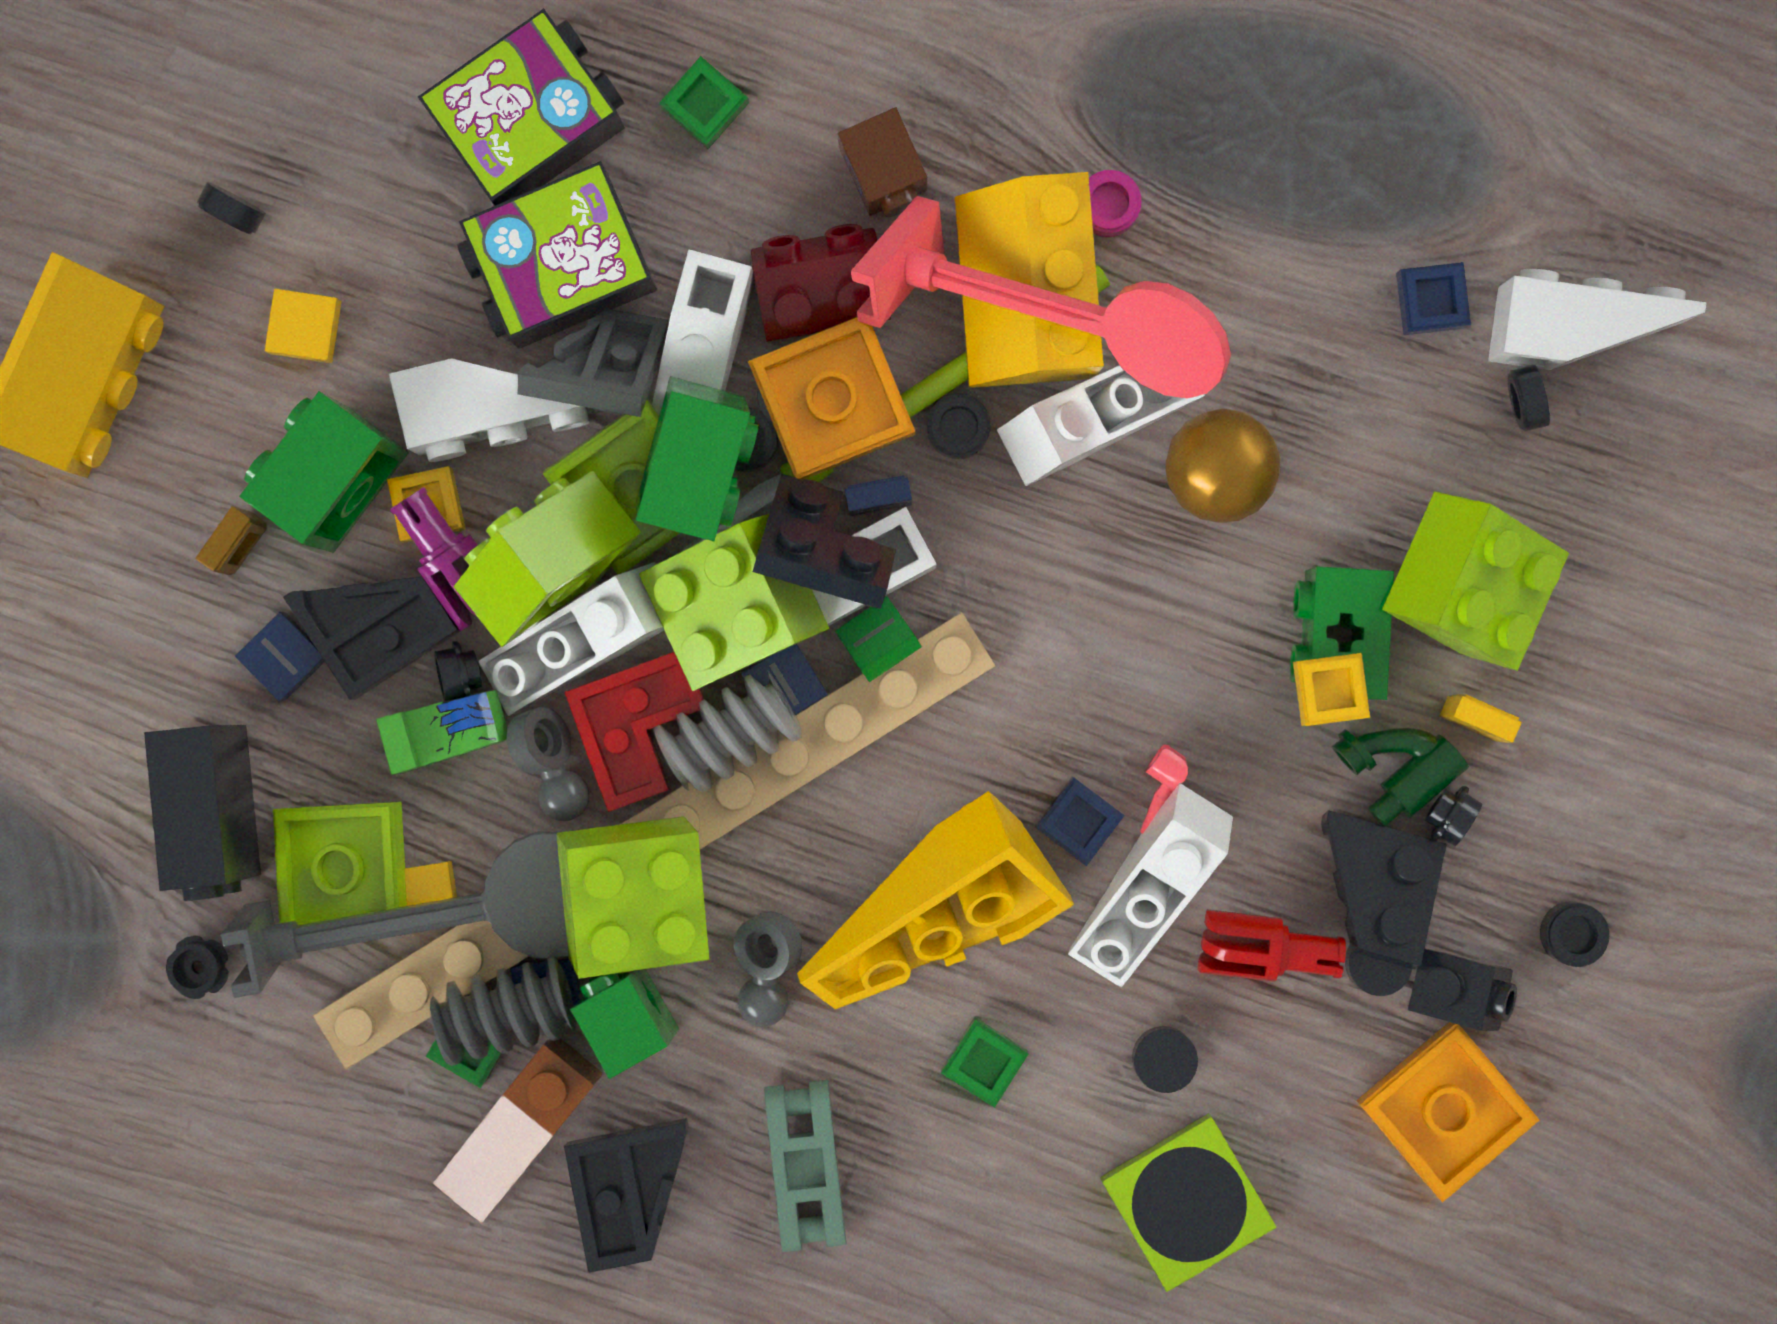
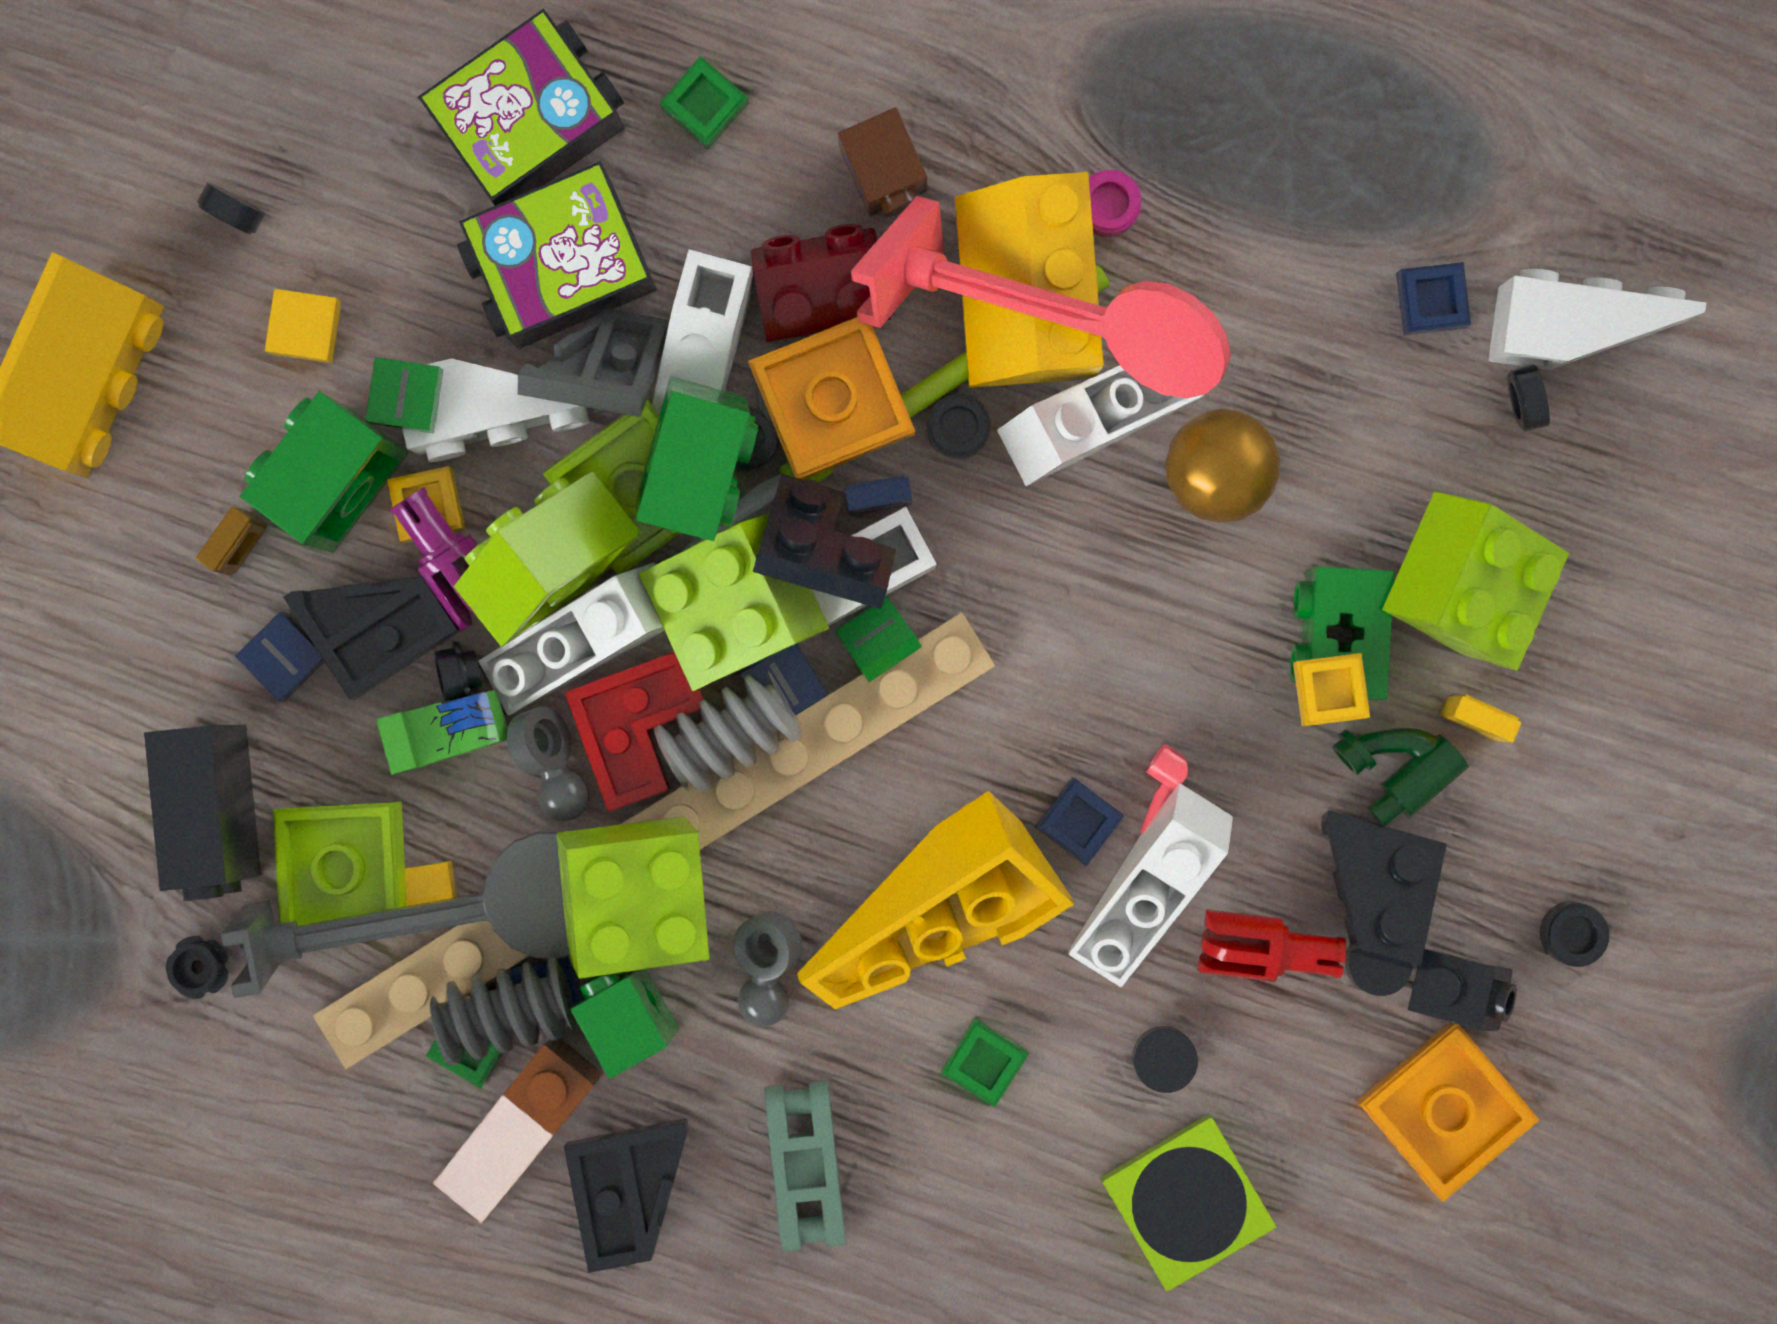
(404, 395): none -> green tile
(1453, 815): black plate -> none

